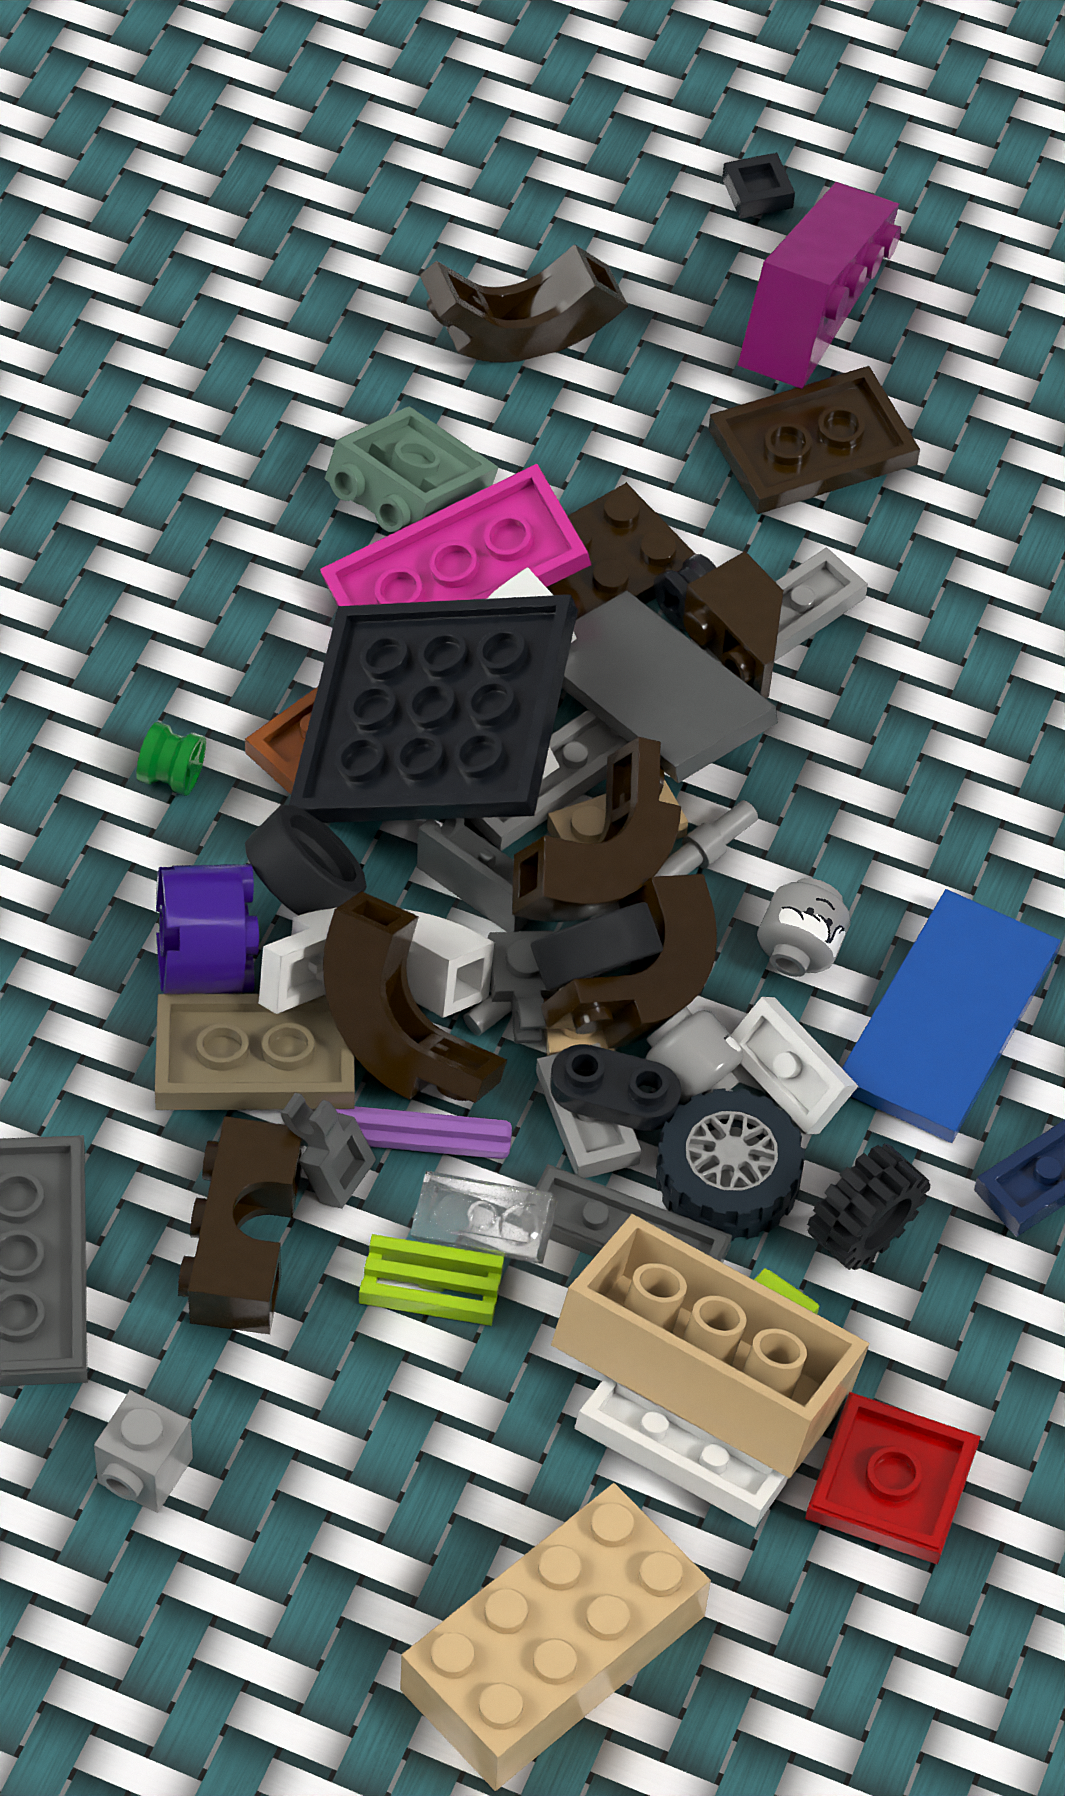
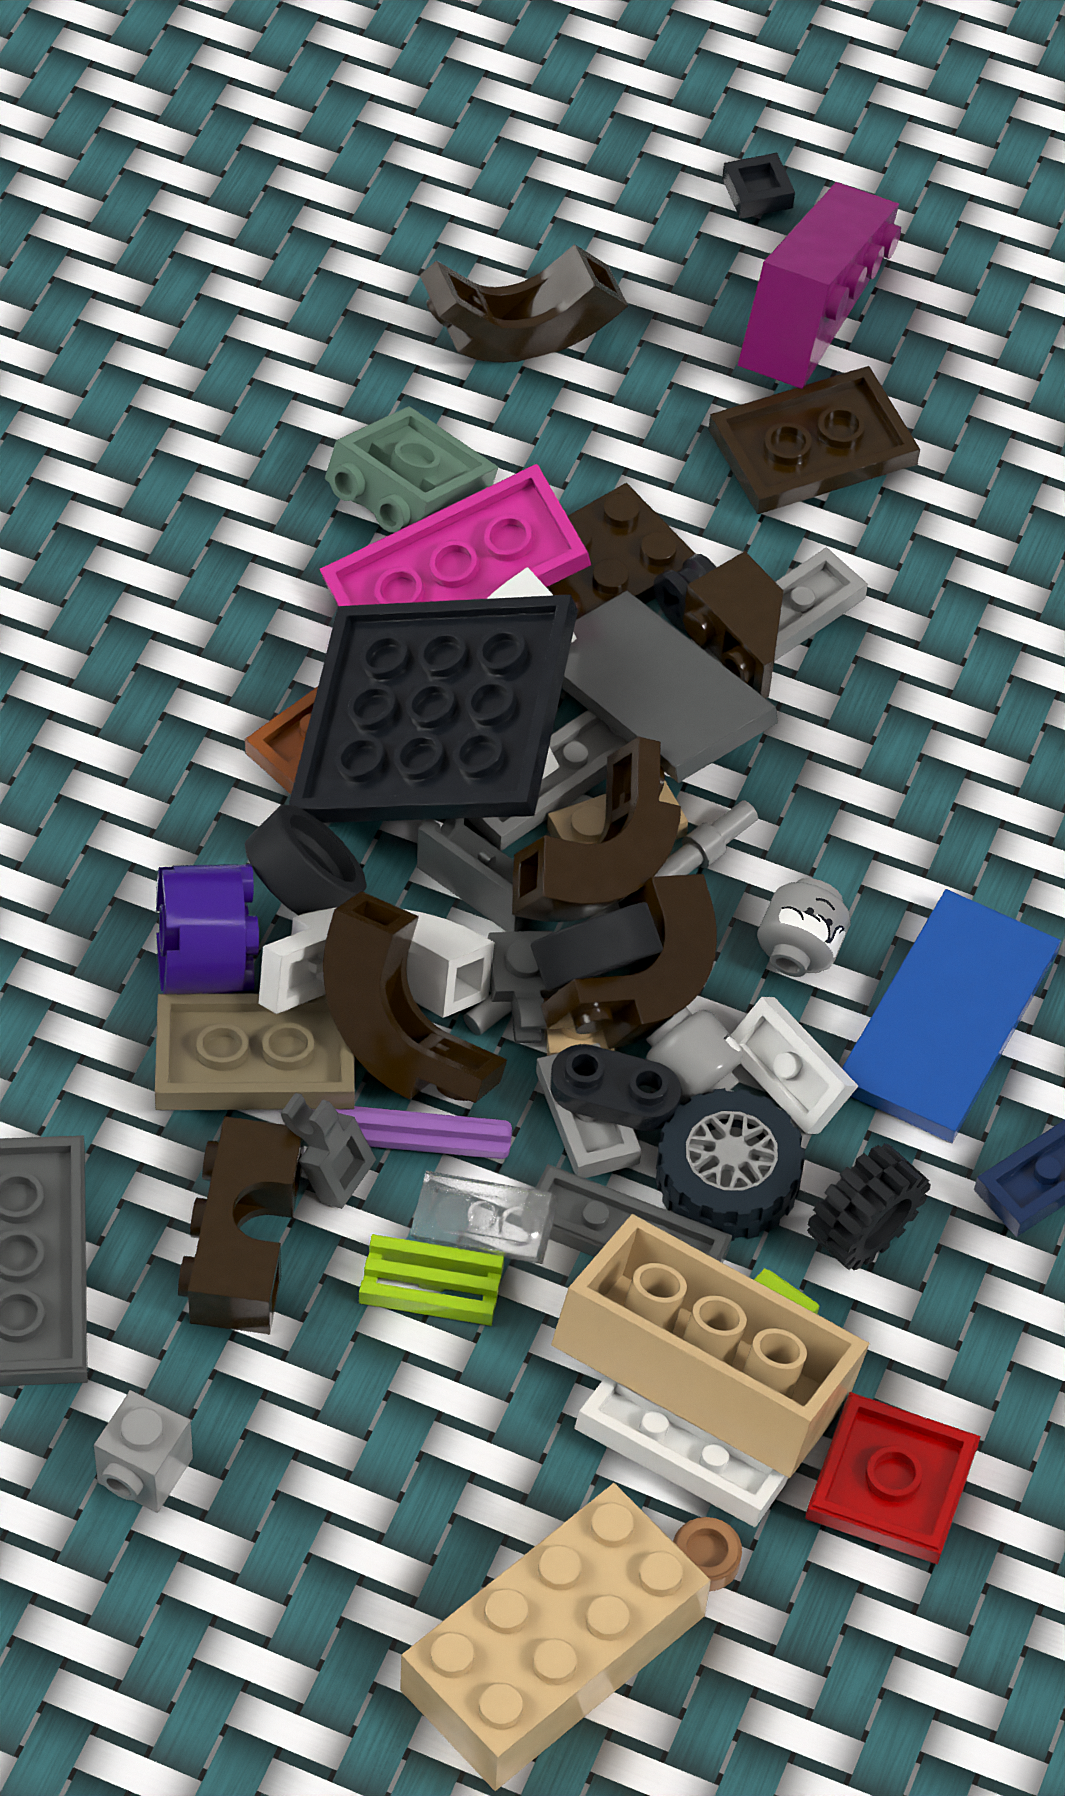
(171, 758): green wheel -> none
(712, 1548): none -> medium nougat tile

